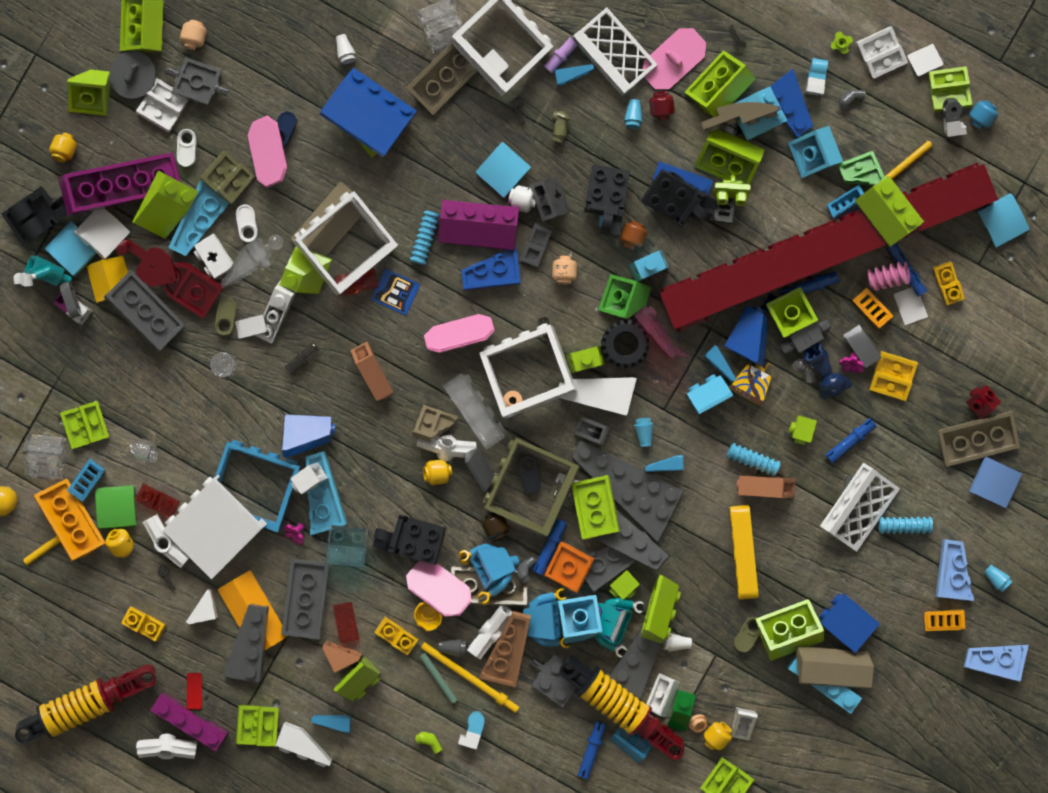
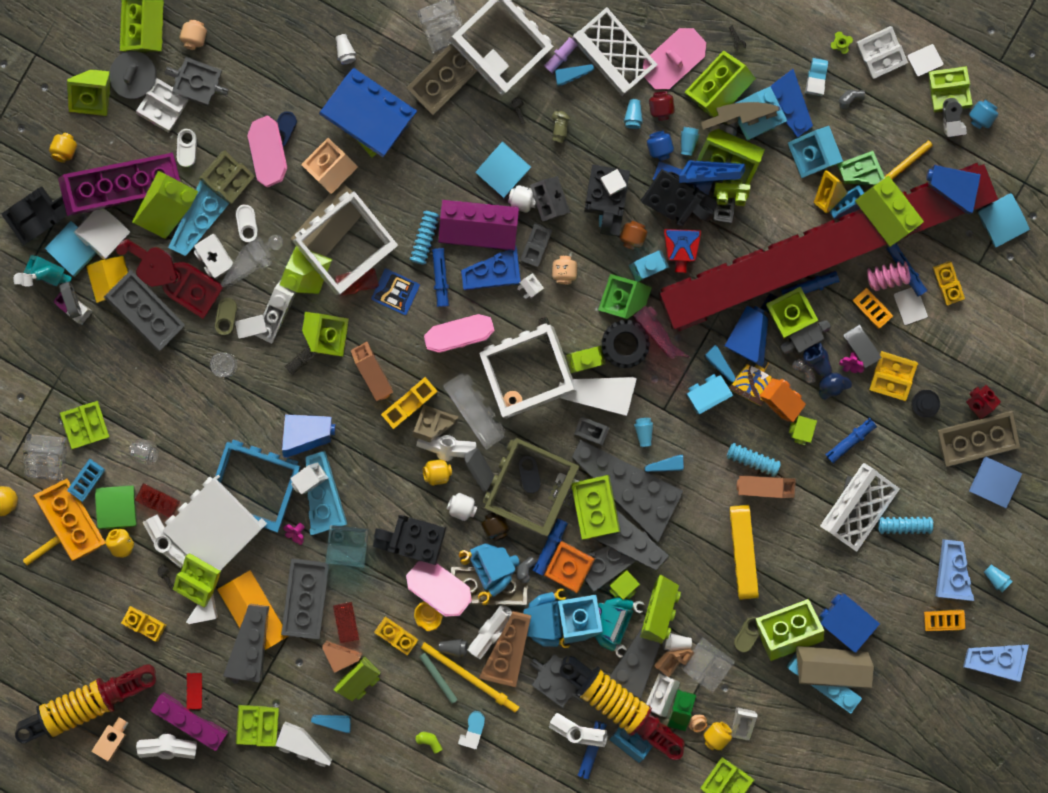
(106, 748): none -> light nougat torso
(196, 580): none -> lime slope
(325, 333): none -> lime slope
(329, 165): none -> light nougat slope
(409, 402): none -> yellow arch
(440, 277): none -> blue pin
(461, 507): none -> white head
(531, 286): none -> white tile
(588, 735): none -> white piece
(613, 182): none -> white tile
(660, 145): none -> blue head
(672, 659): none -> medium nougat slope
(681, 247): none -> torso
(689, 138): none -> medium azure cone
(708, 665): none -> clear slope
(709, 171): none -> blue wing
(783, 399): none -> orange brick
(829, 192): none -> yellow slope
(925, 403): none -> black plate
(955, 186): none -> blue slope

